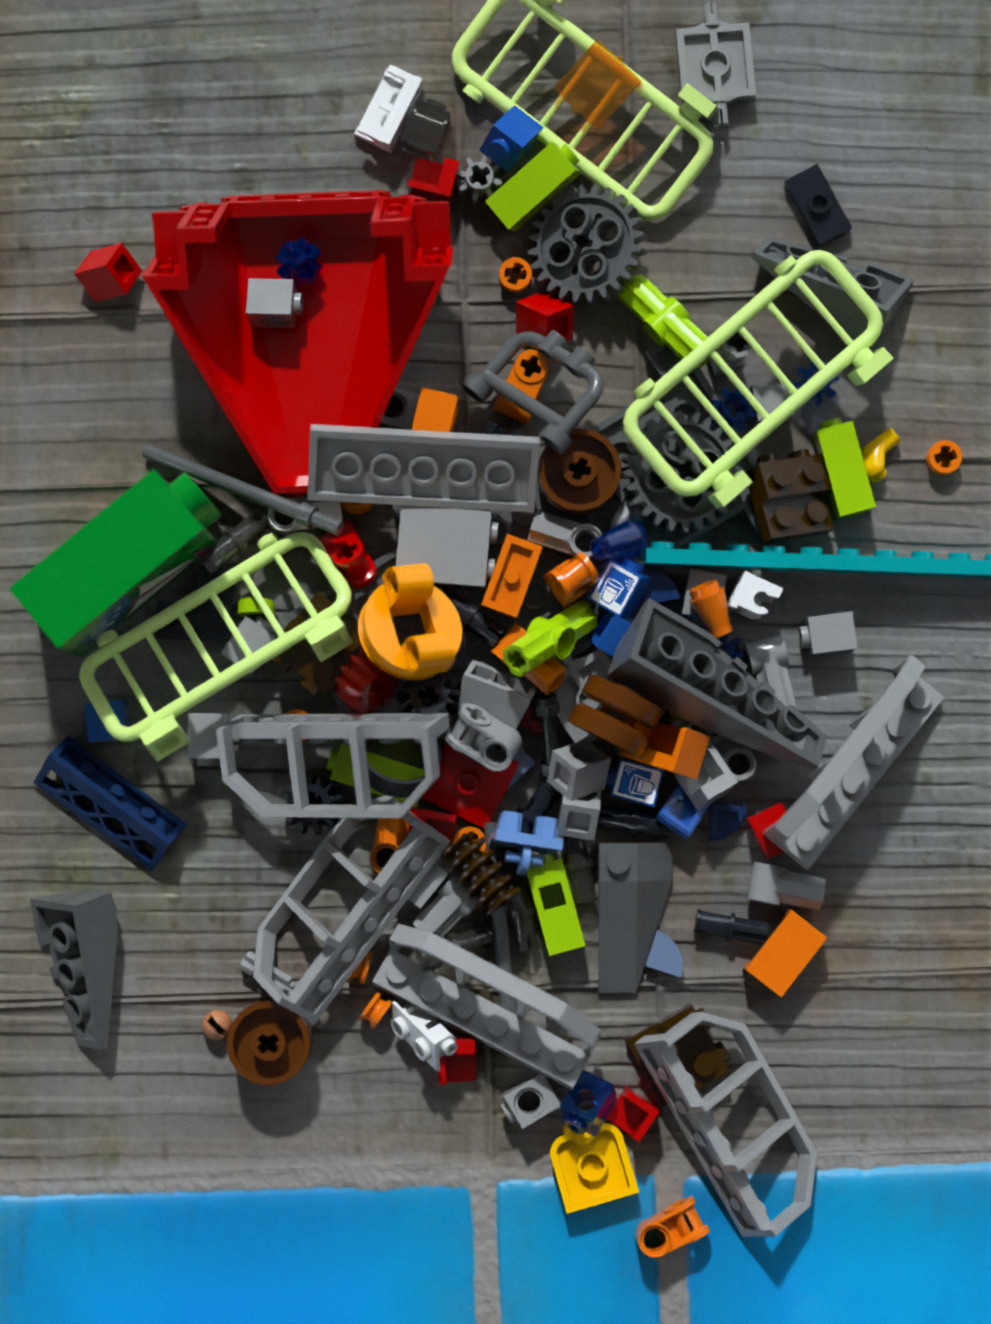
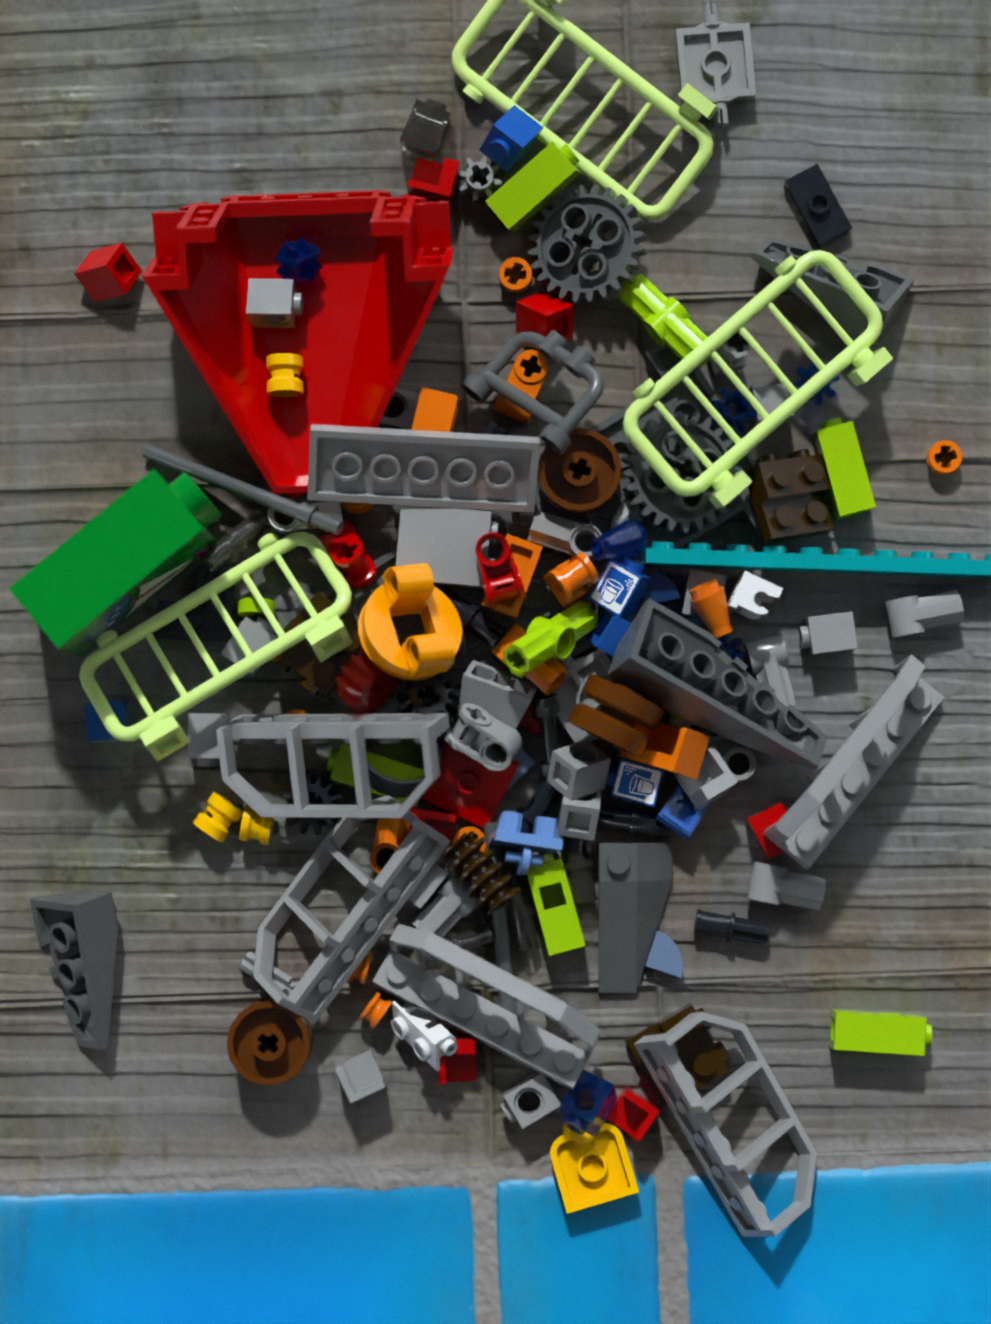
(111, 797): dark blue fence -> none
(217, 817): none -> yellow wheel
(222, 1019): nougat hinge -> none
(256, 827): none -> yellow wheel
(284, 370): none -> yellow wheel
(360, 1076): none -> light grey panel
(389, 108): white hinge -> none
(499, 572): none -> red piece
(597, 84): clear orange piece -> none
(673, 1226): orange piece -> none
(725, 820): dark blue tile -> none
(785, 953): orange panel -> none
(874, 454): yellow arm -> none
(879, 1032): none -> lime brick
(914, 614): none -> light grey piece

